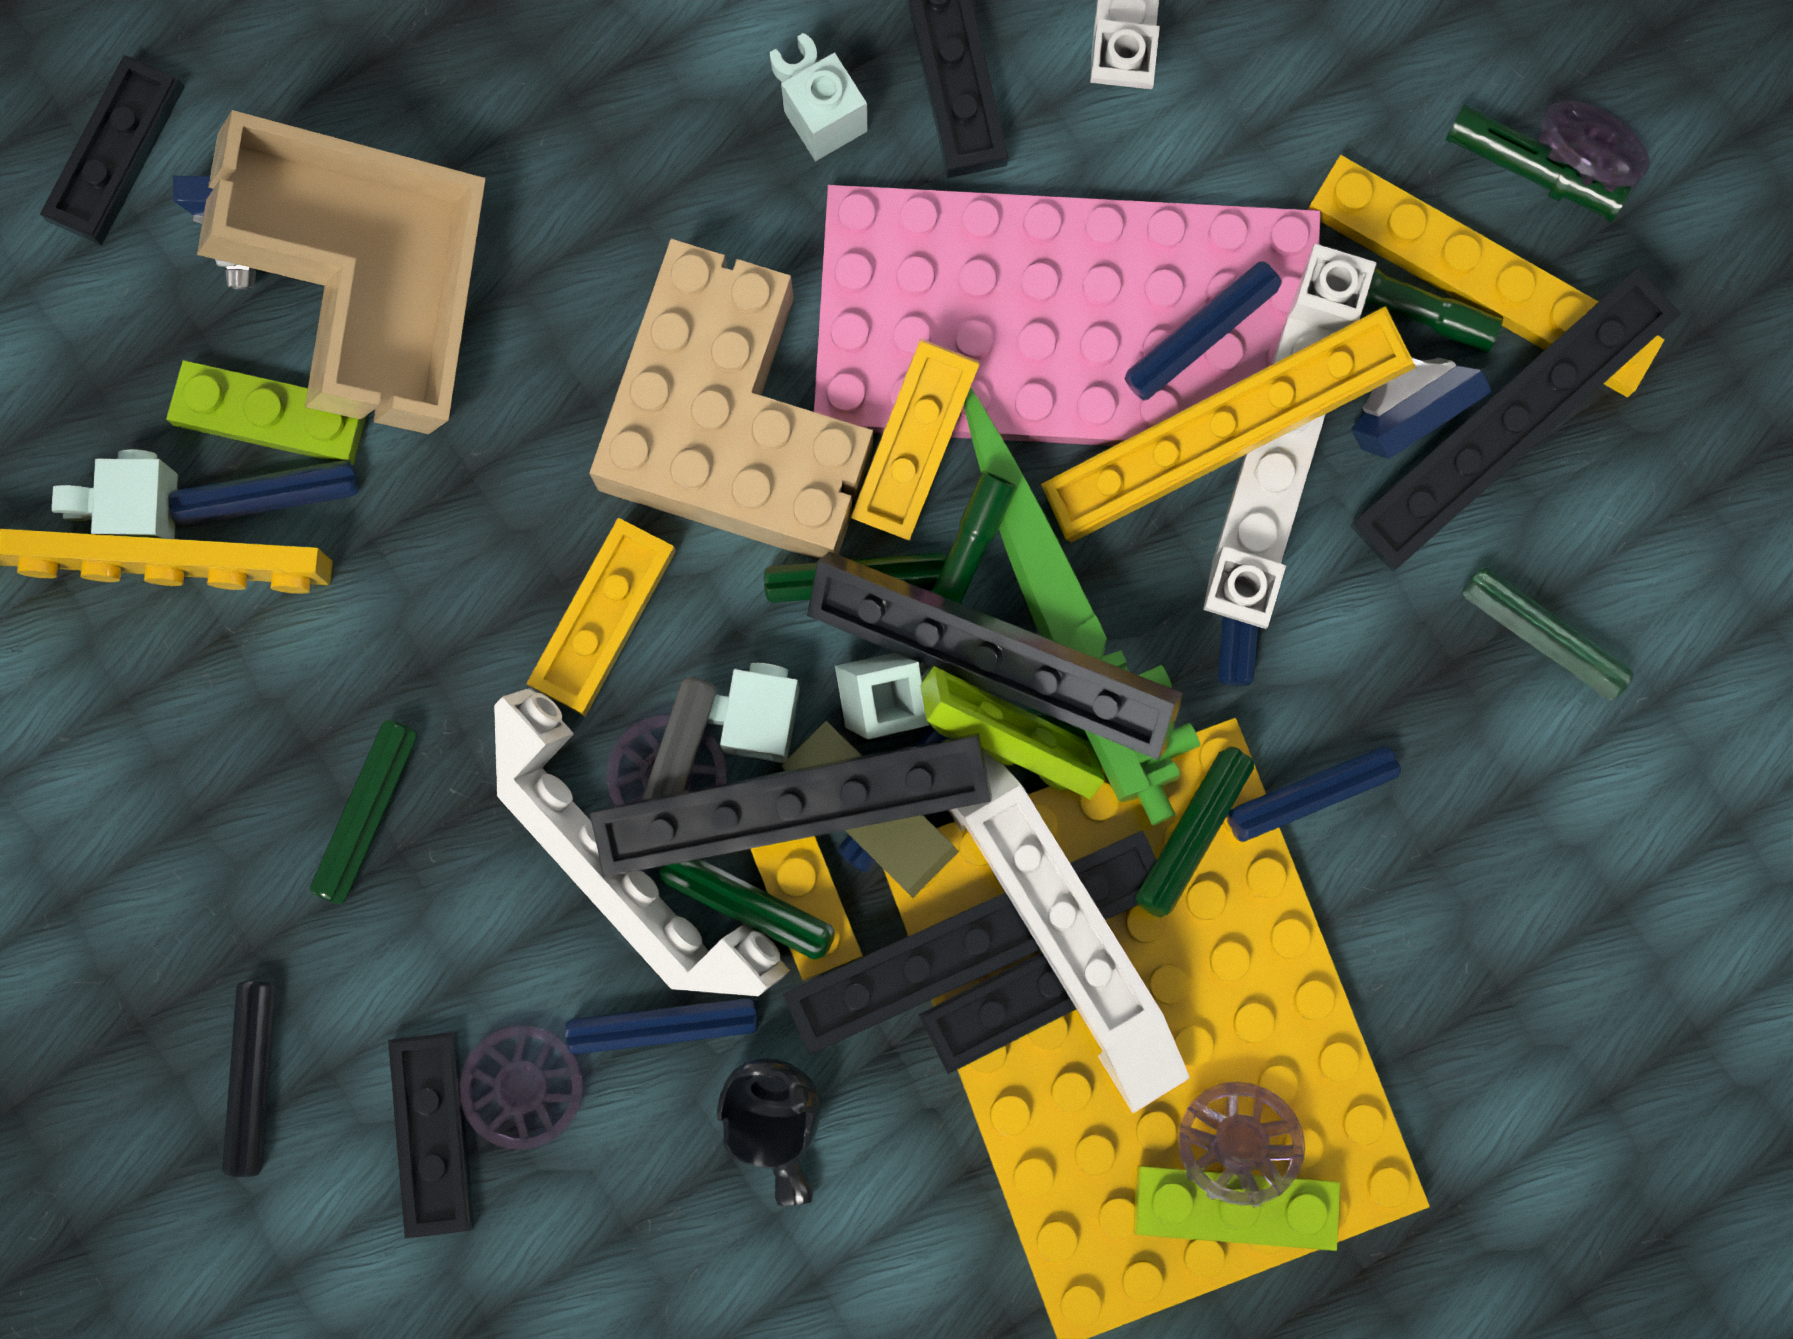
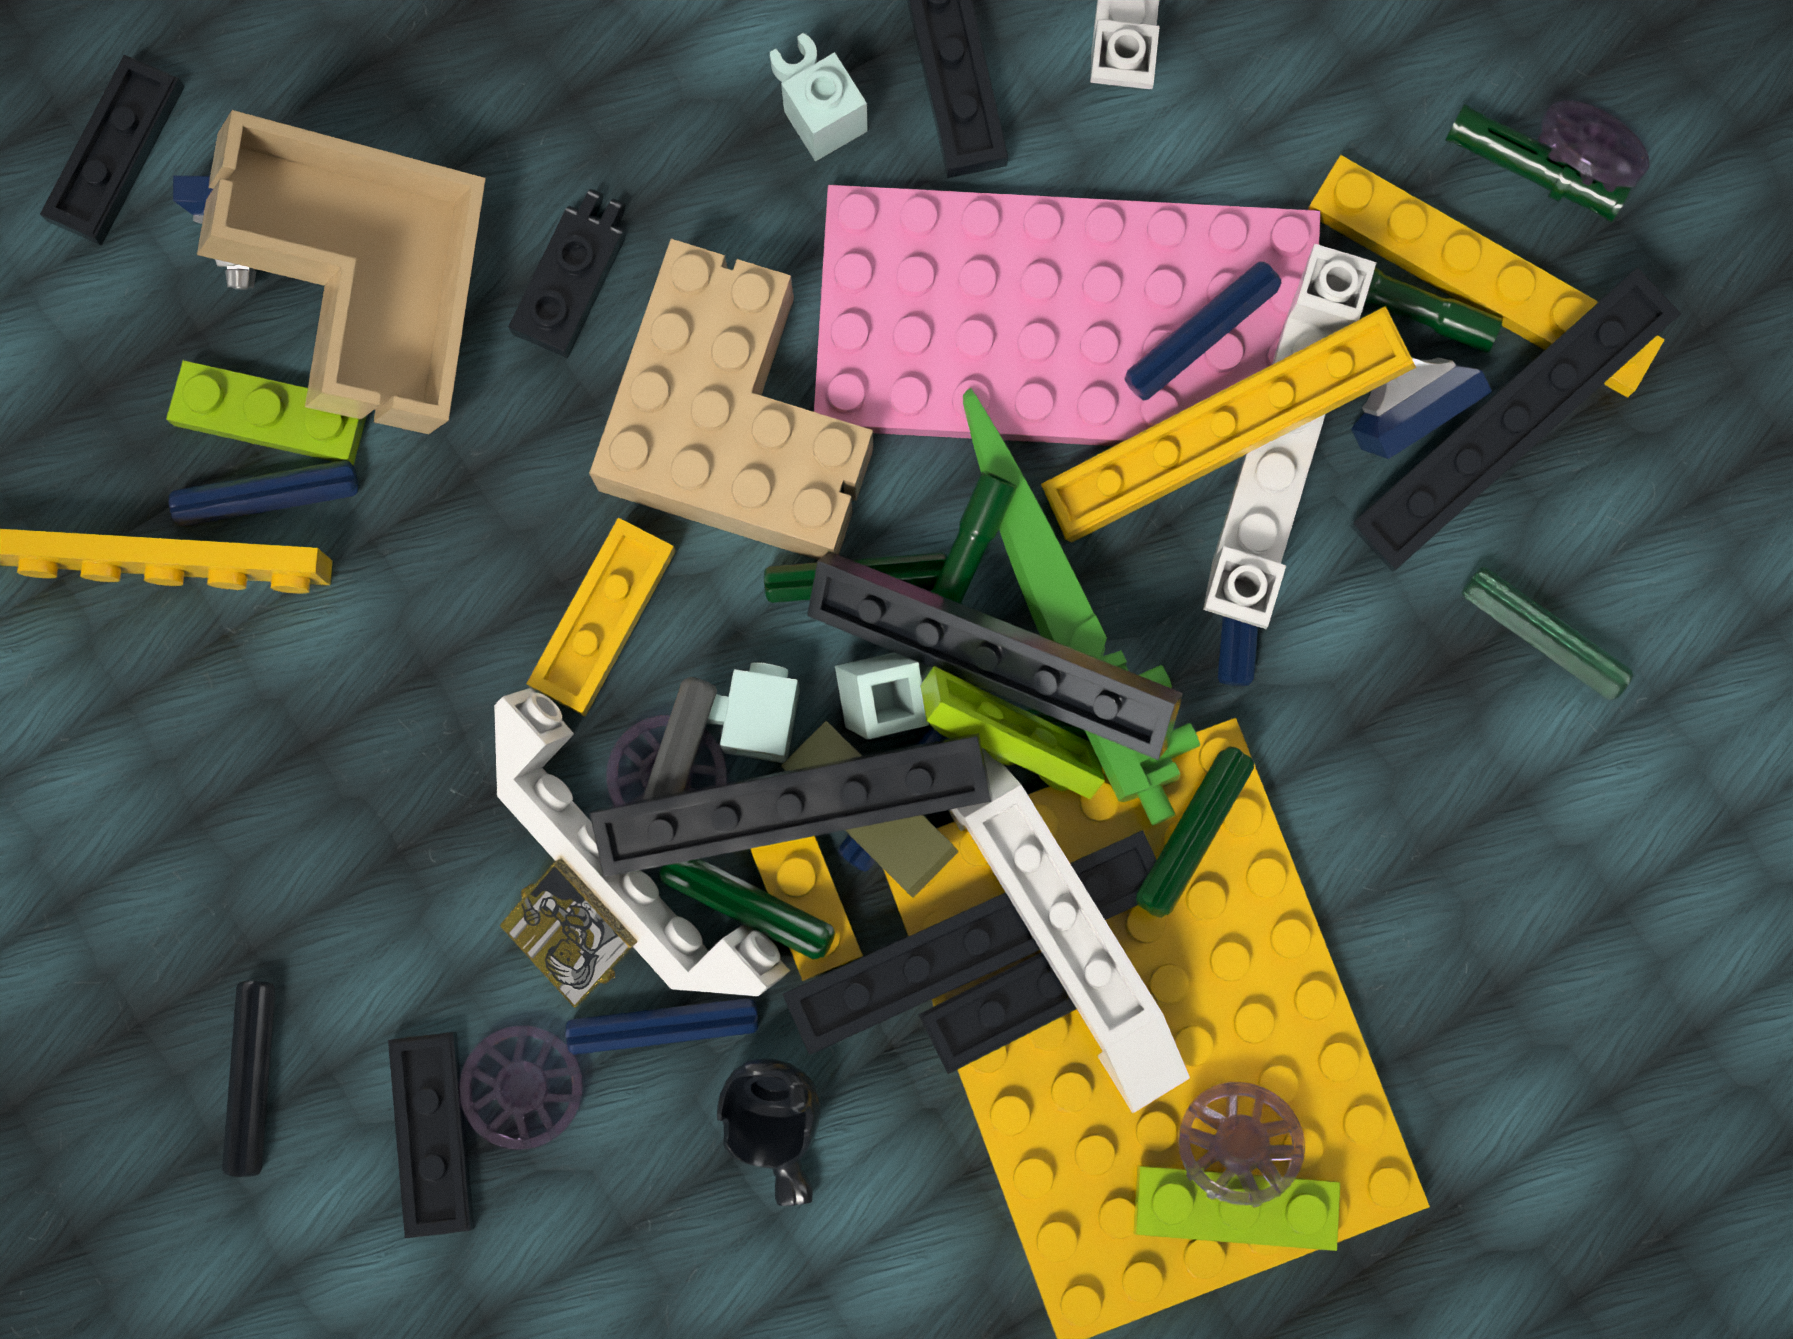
(126, 498): light aqua brick -> none
(363, 812): dark green axle -> none
(568, 933): none -> piece
(570, 275): none -> black hinge
(914, 439): yellow plate -> none
(1313, 793): dark blue axle -> none

